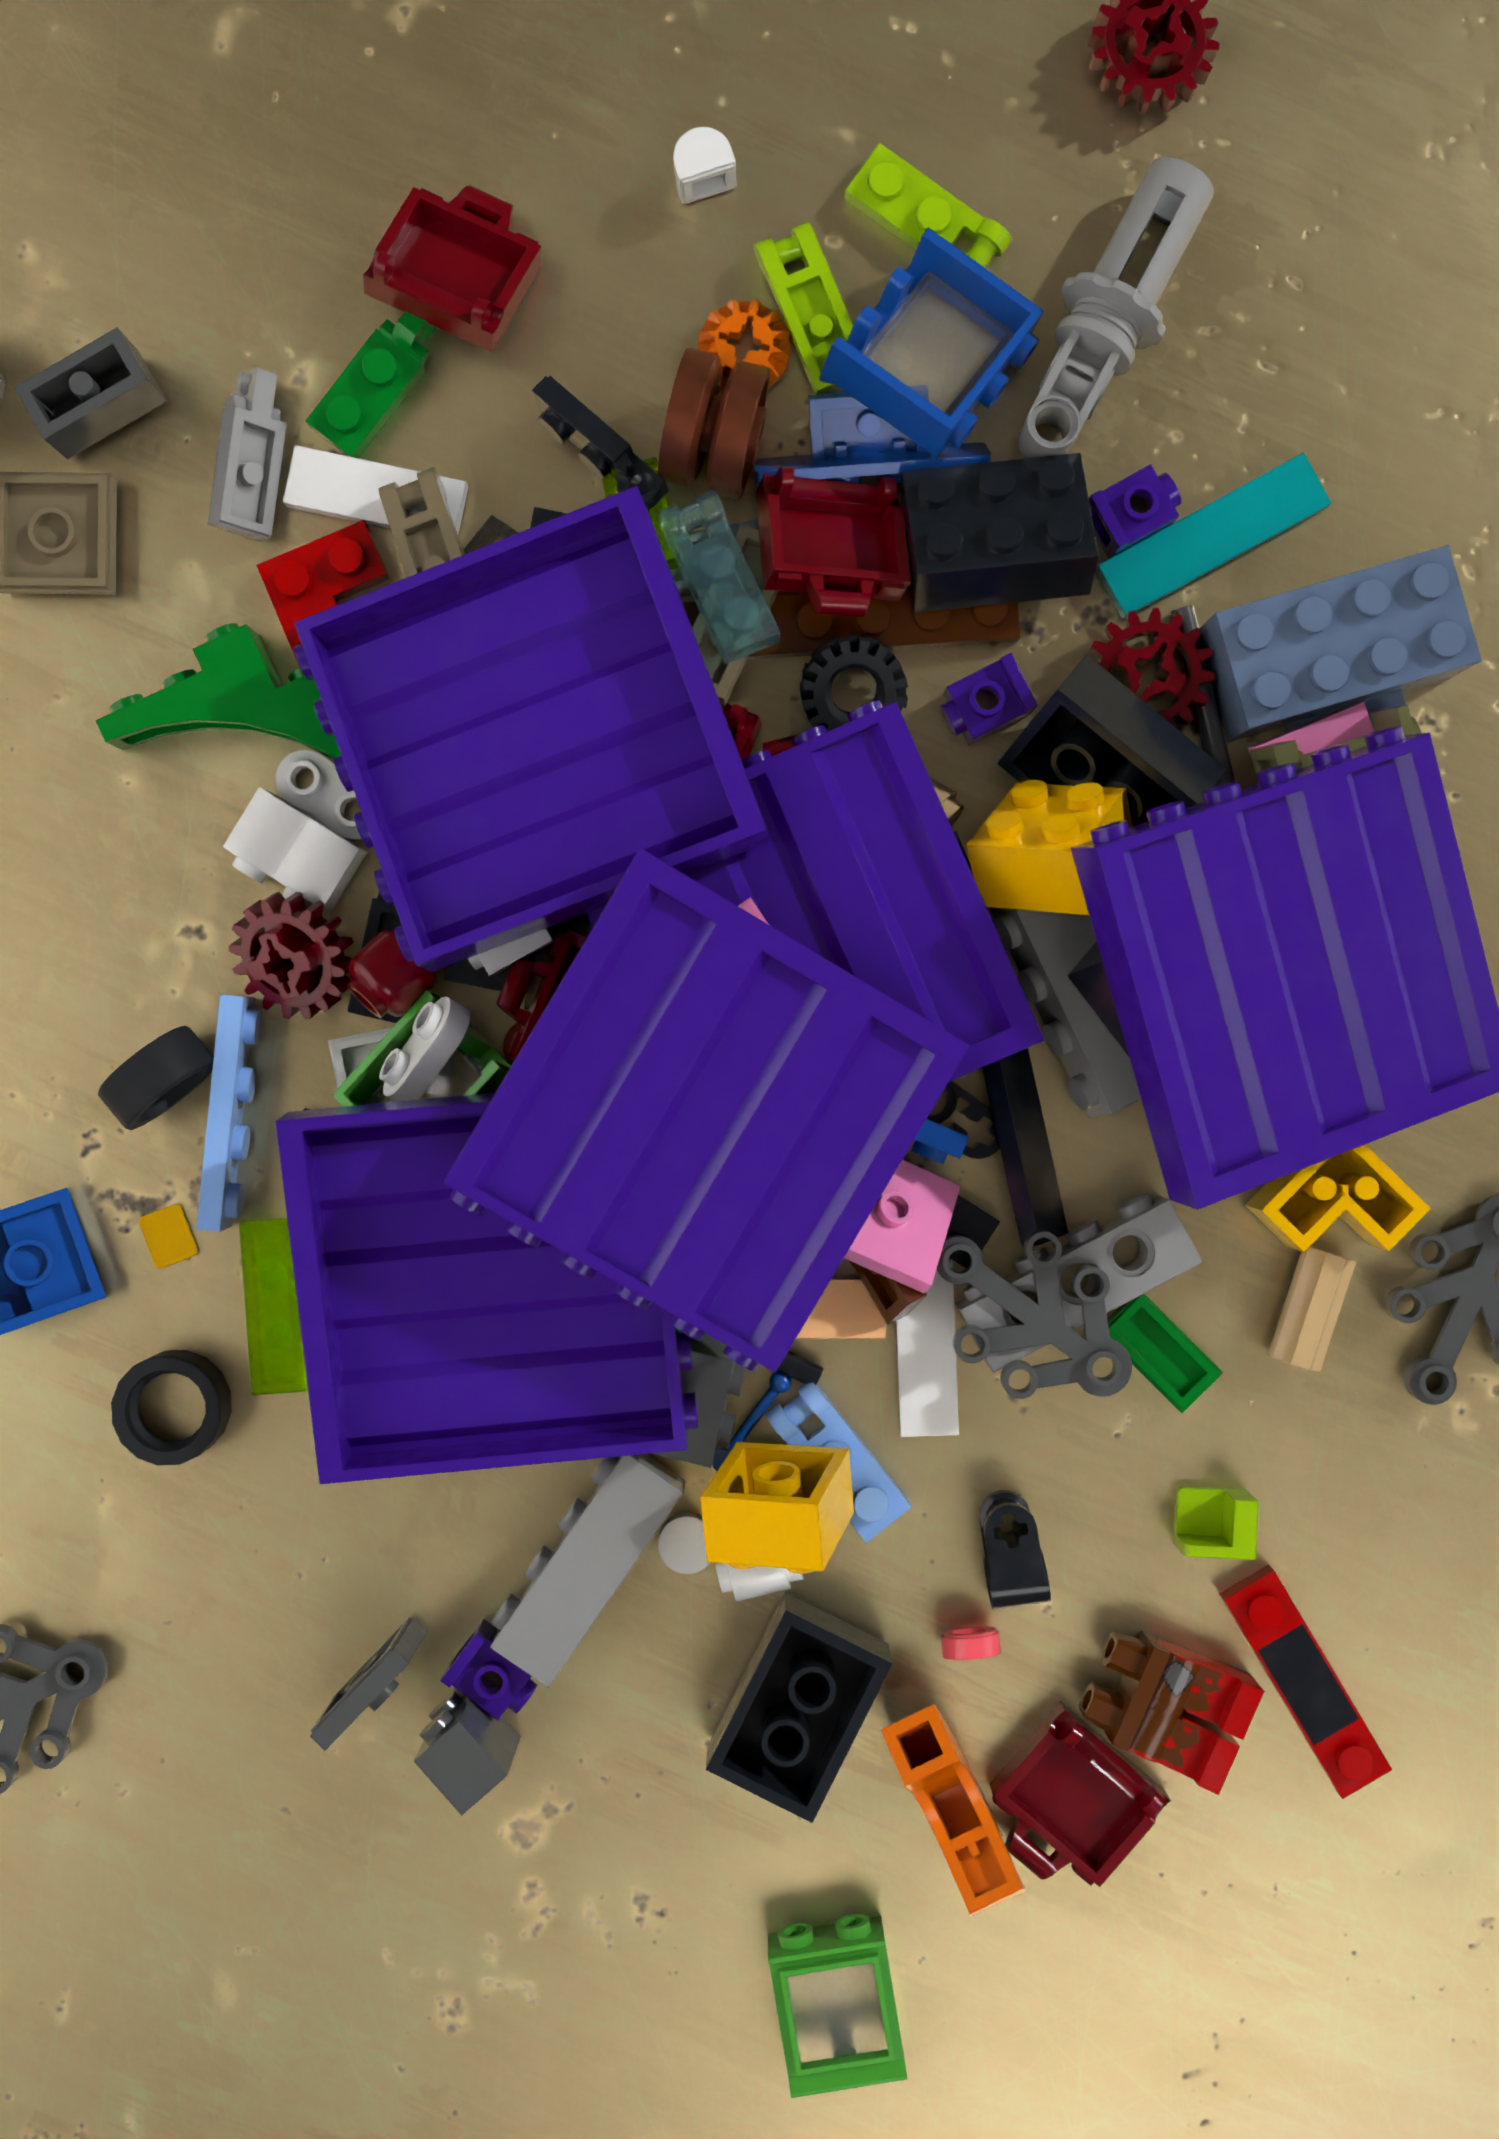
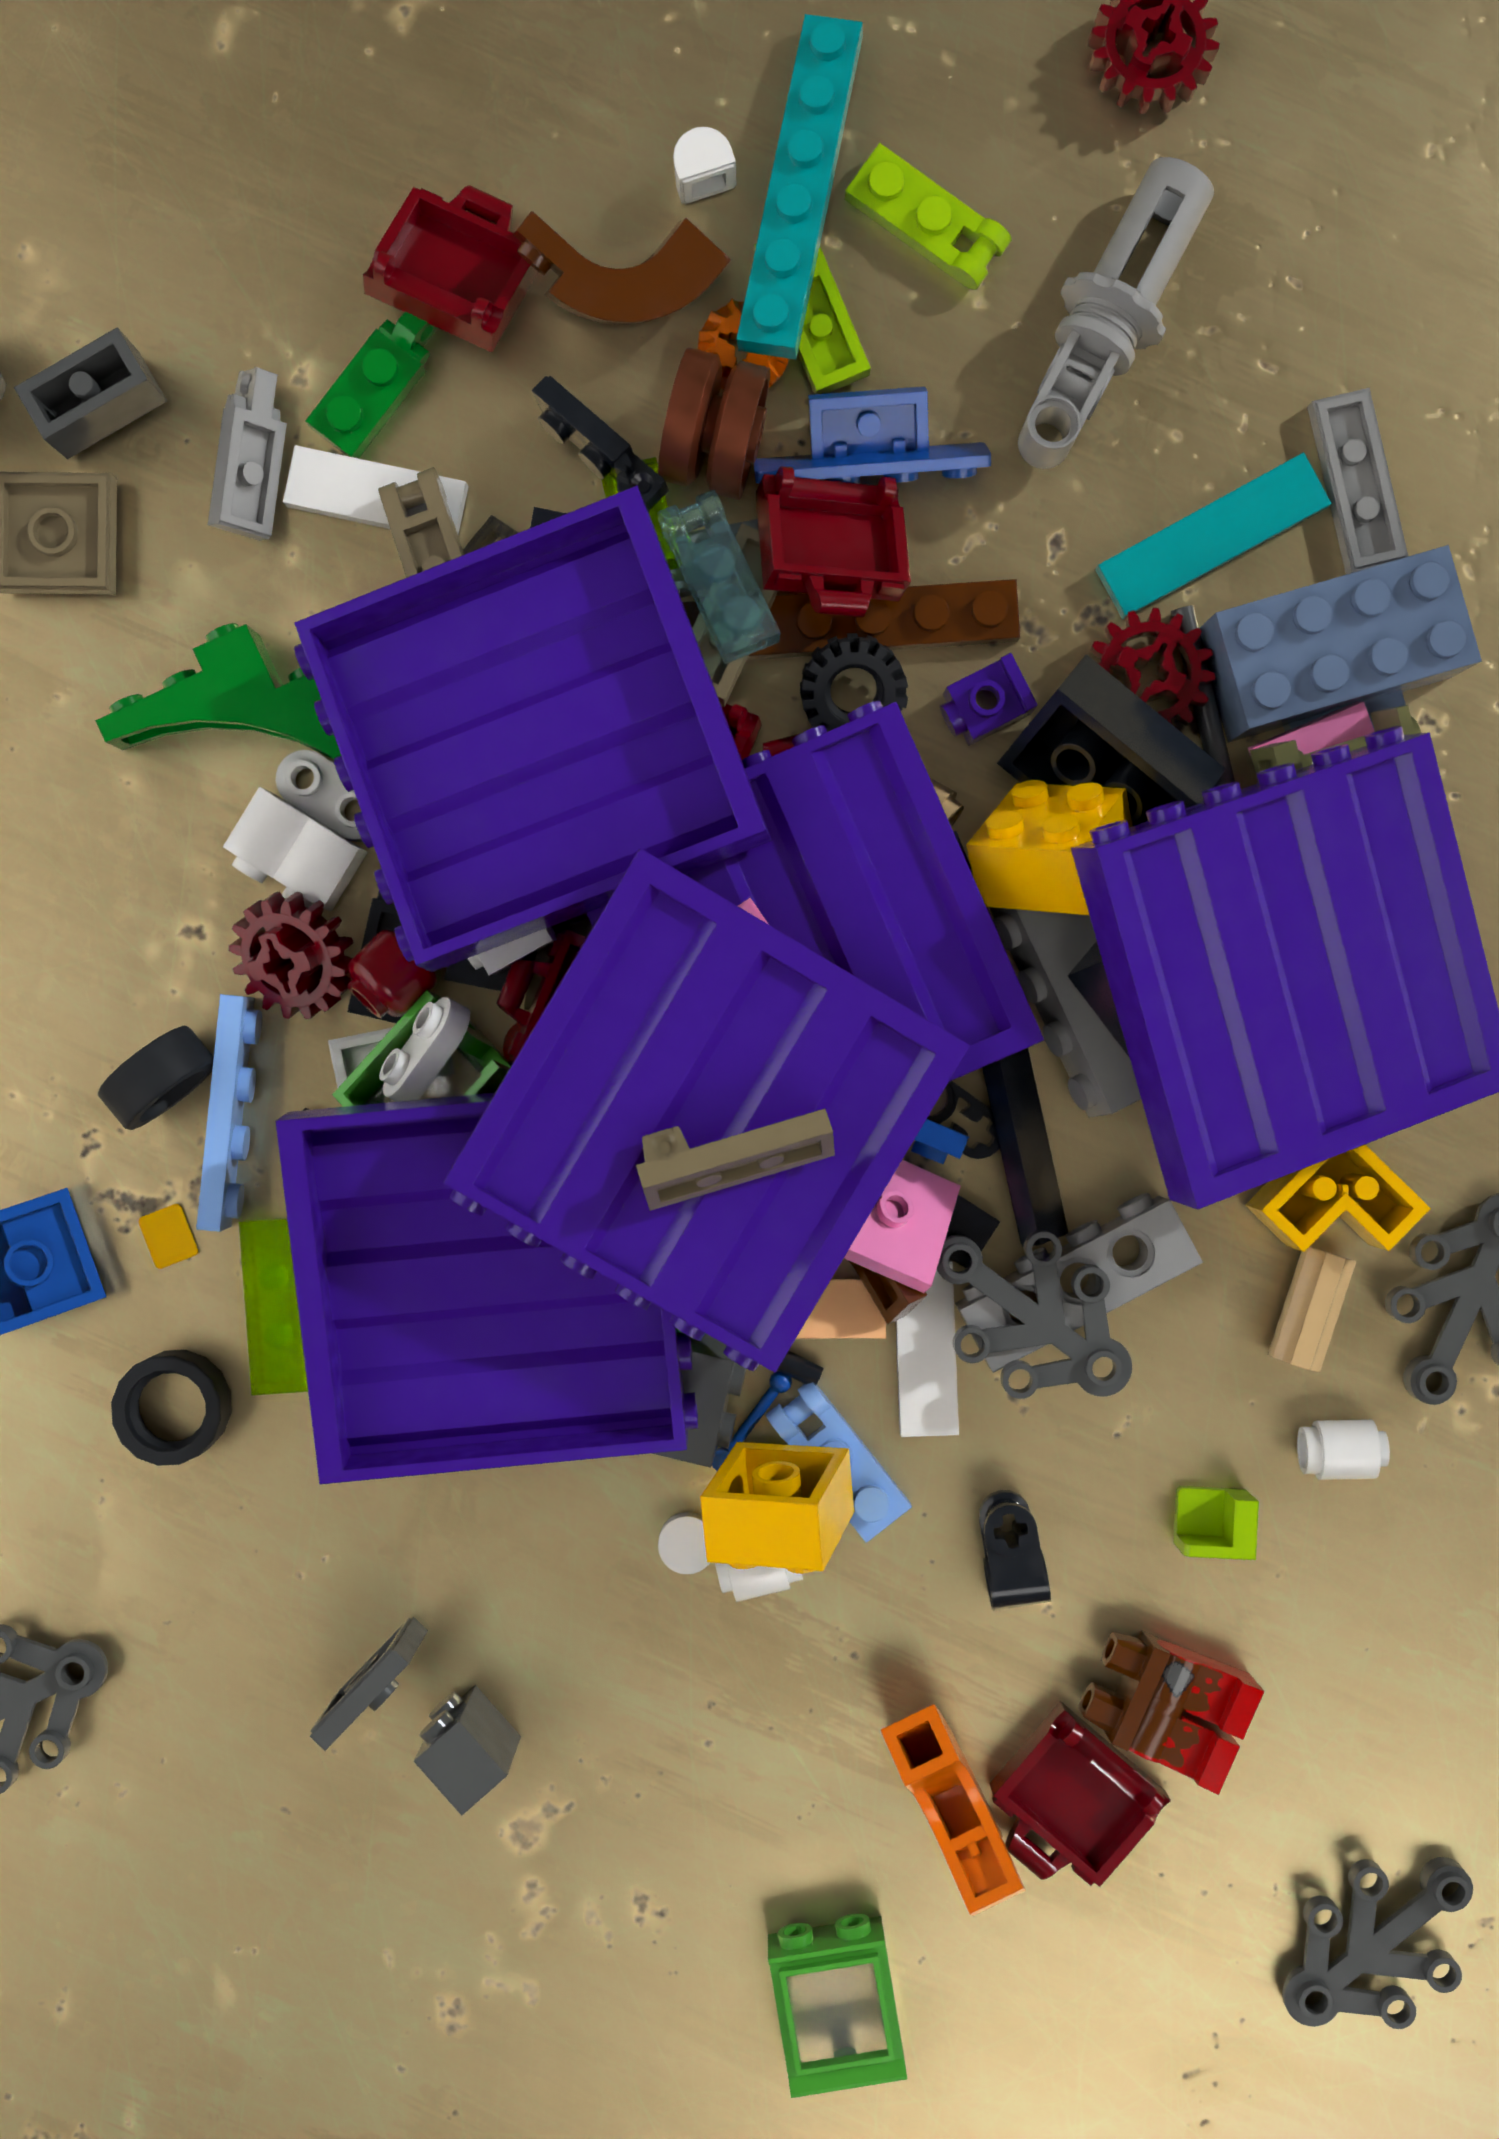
(321, 574): red plate -> none
(477, 1658): dark purple brick -> none
(586, 1565): light grey brick -> none
(661, 285): none -> reddish brown arch
(679, 1173): none -> dark tan hinge
(798, 1707): black brick -> none
(800, 187): none -> teal plate
(935, 345): window -> none
(970, 1643): coral tile -> none
(998, 532): black brick -> none
(1118, 524): dark purple brick -> none
(1162, 1352): green tile -> none
(1305, 1681): plate -> none
(1342, 1449): none -> white brick
(1357, 480): none -> light grey tile
(1372, 1949): none -> dark grey plant

